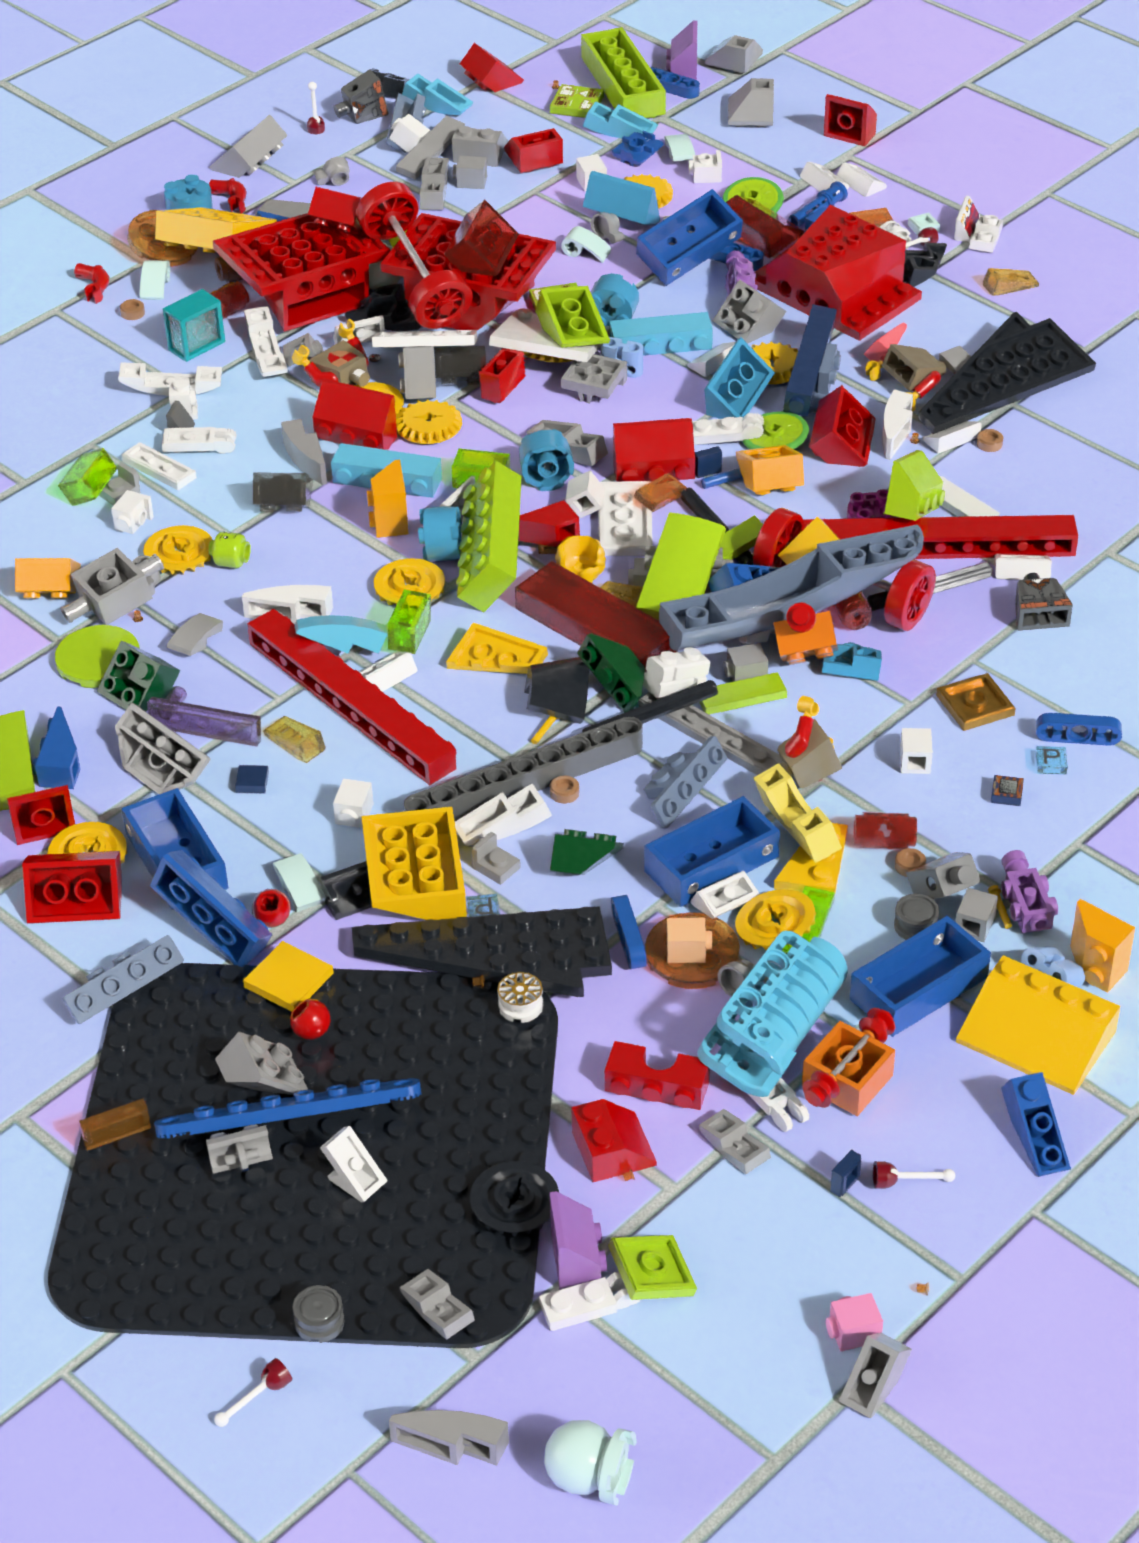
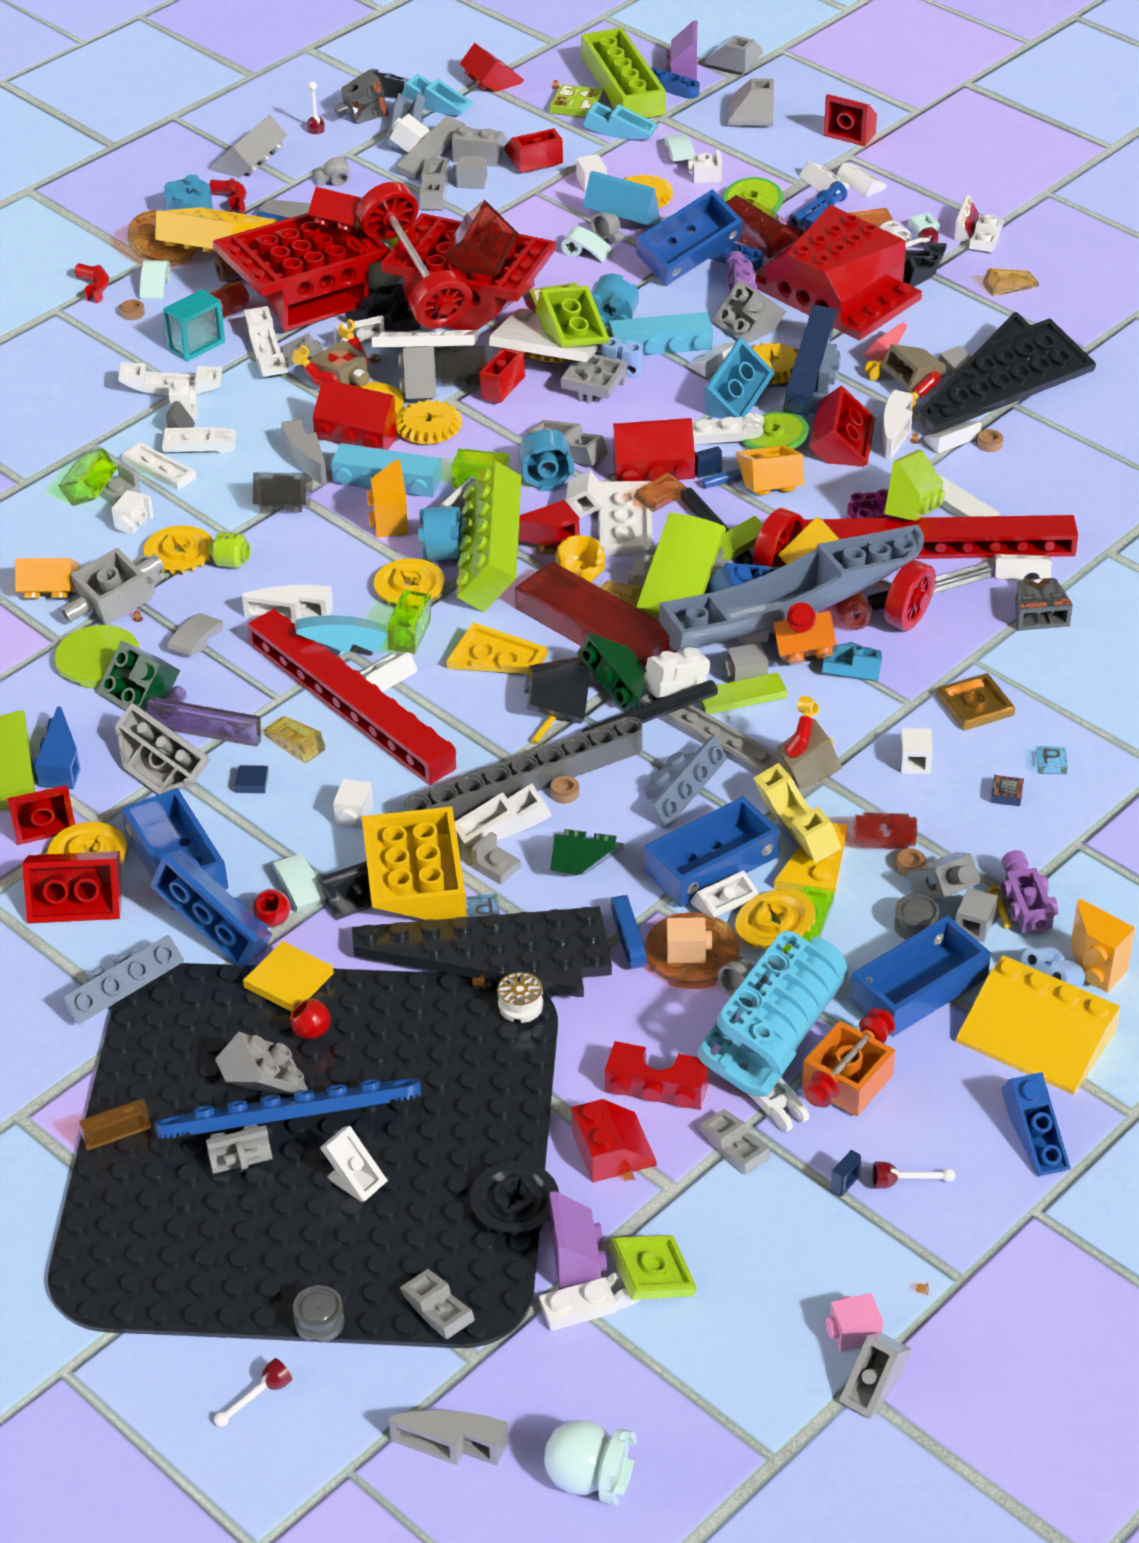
(637, 148): blue piece -> none
(1100, 723): blue beam -> none

